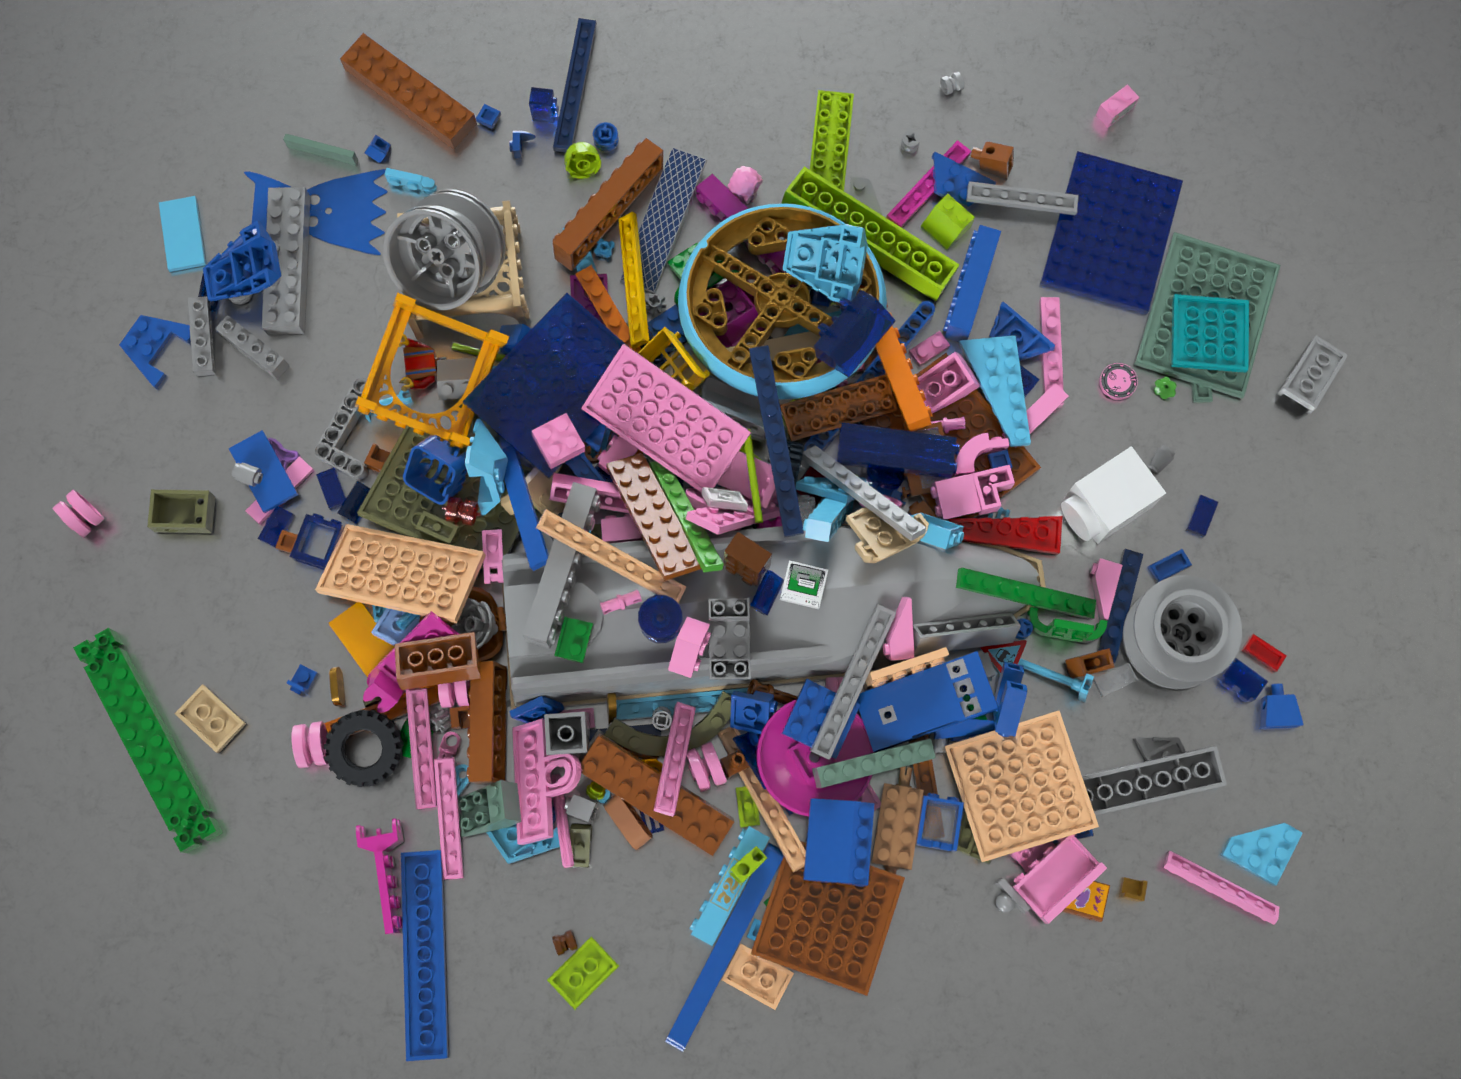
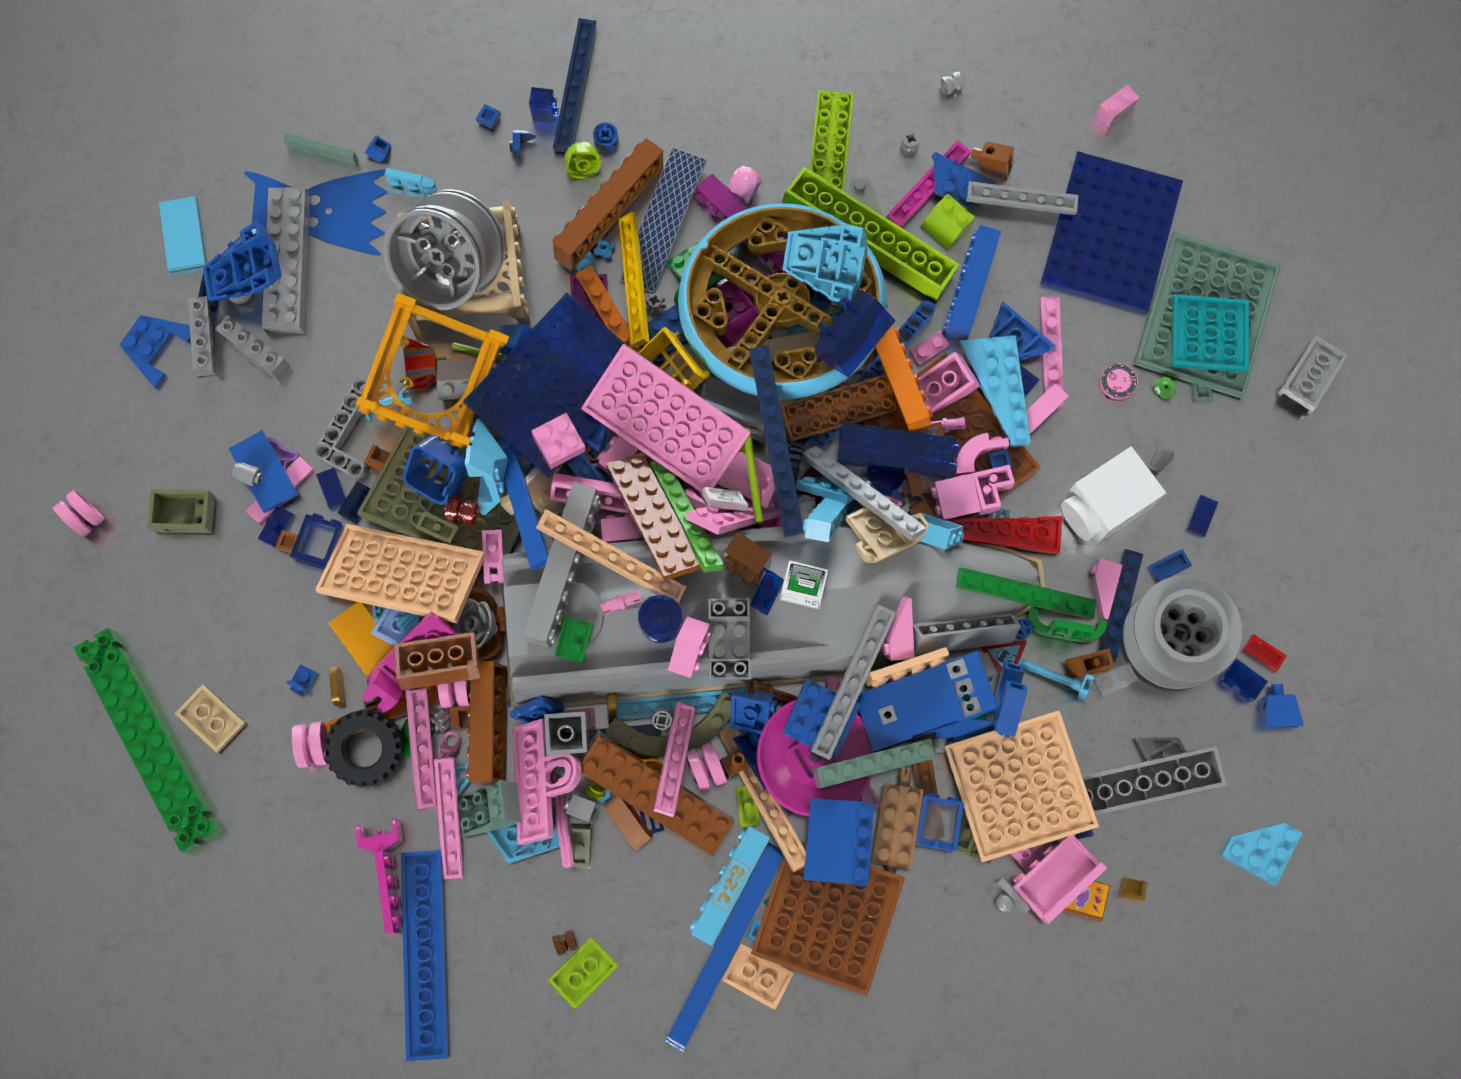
(408, 91): dark orange brick -> none
(747, 865): lime leg -> none
(1221, 887): bright pink plate -> none

